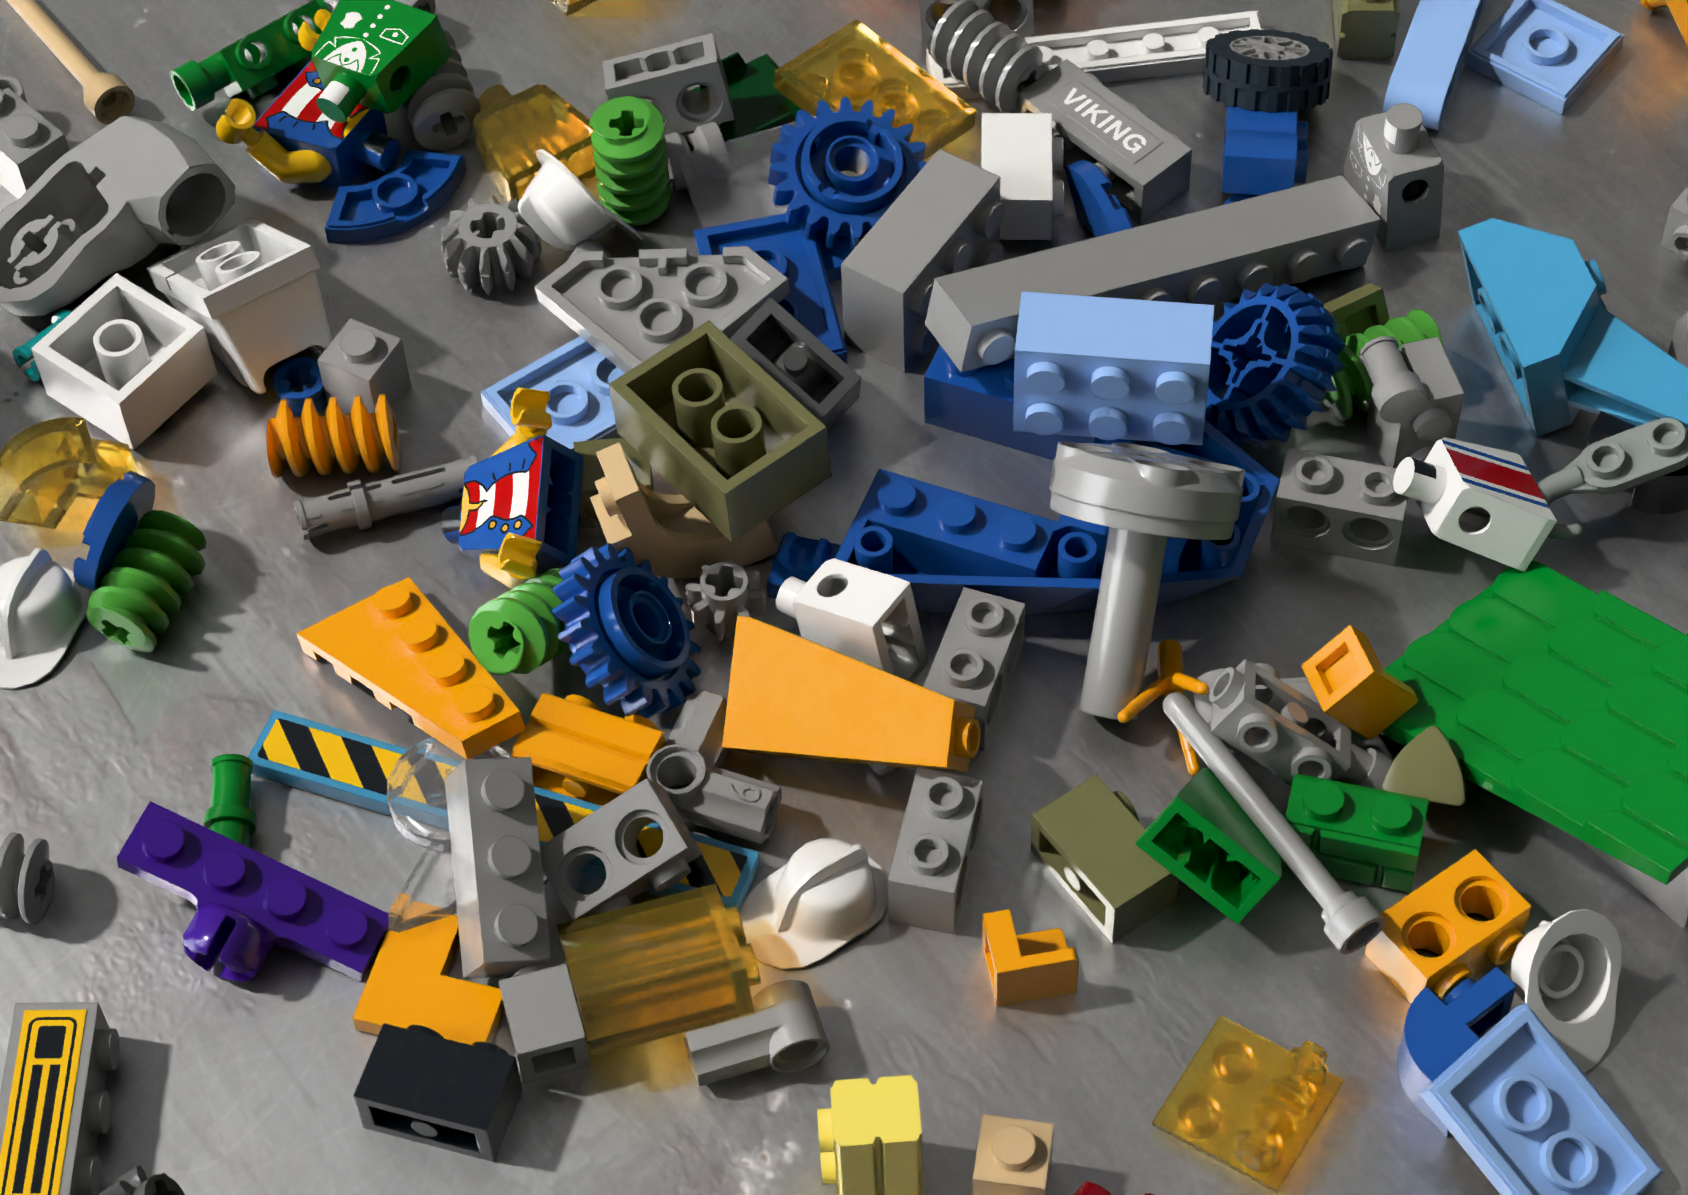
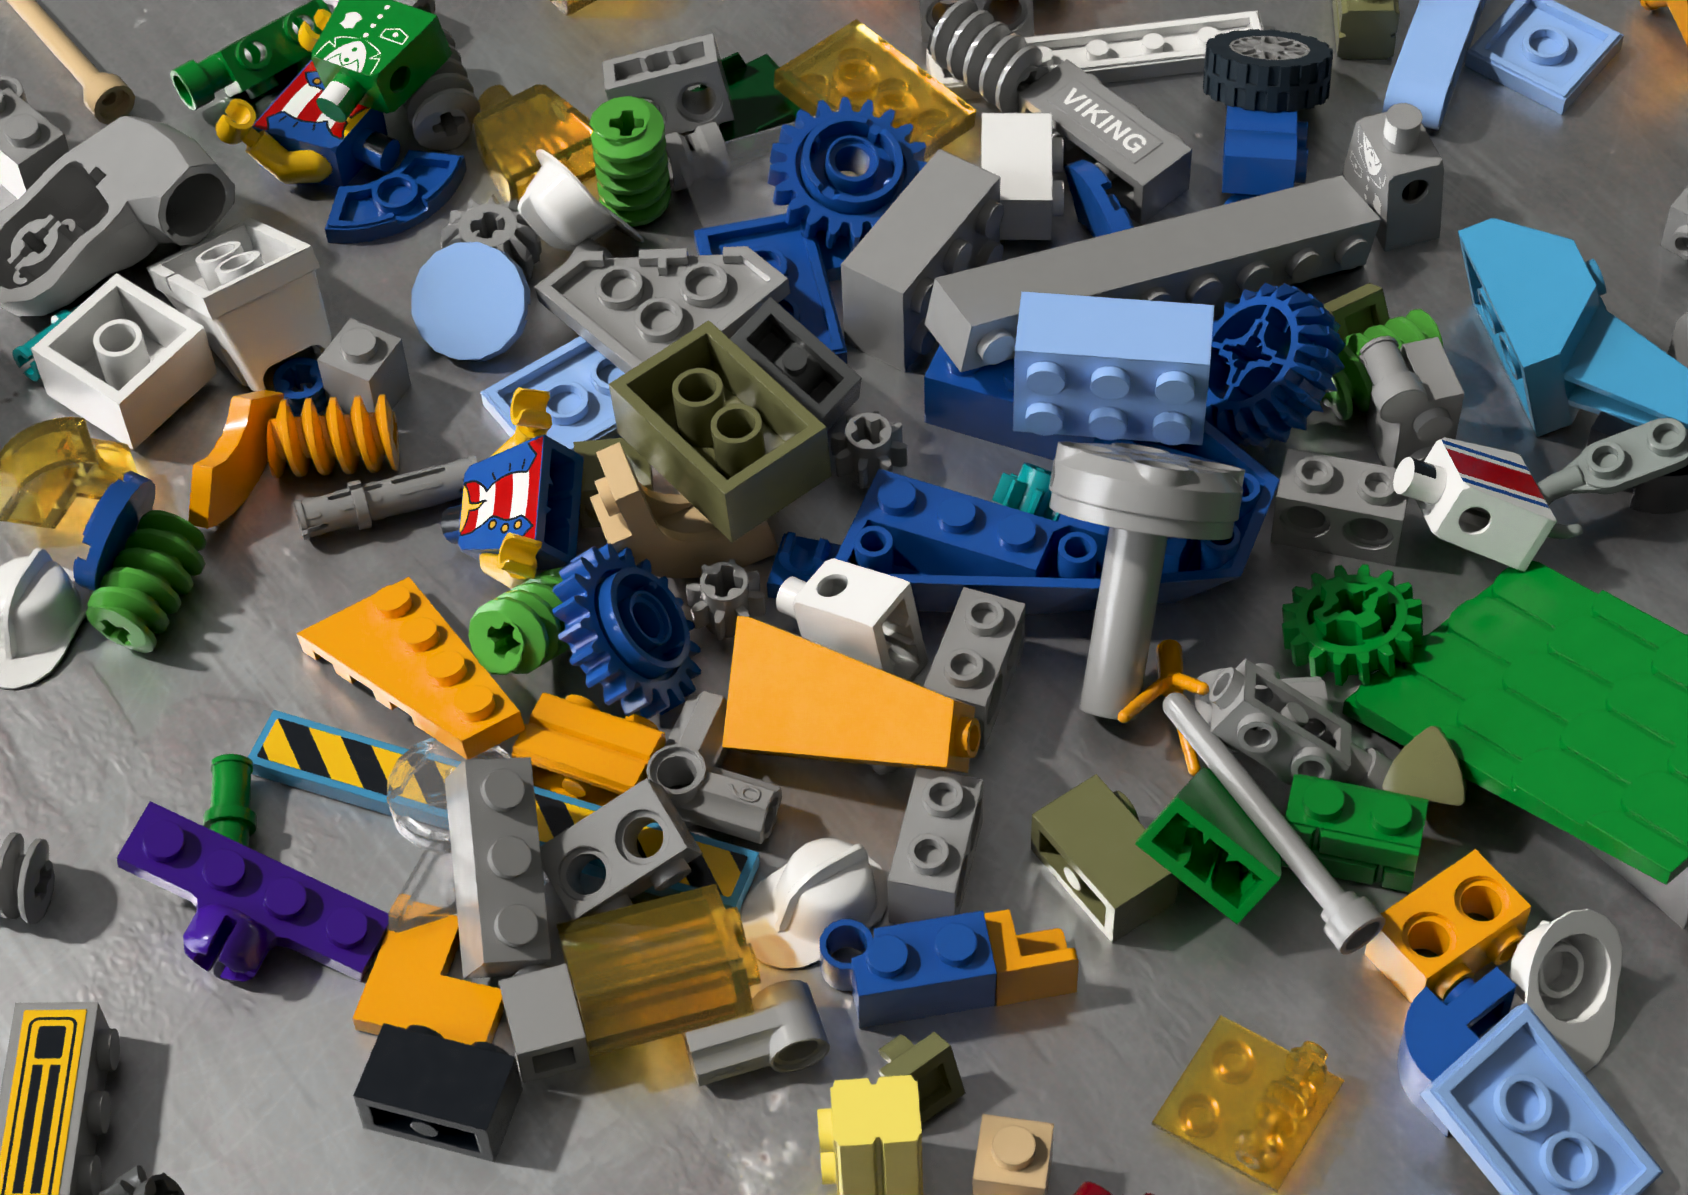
(237, 461): none -> light orange tile
(470, 301): none -> light blue tile
(868, 446): none -> light grey gear
(912, 967): none -> blue hinge
(930, 1064): none -> olive tile
(1027, 491): none -> teal gear
(1347, 624): none -> green gear
(1355, 686): light orange panel -> none

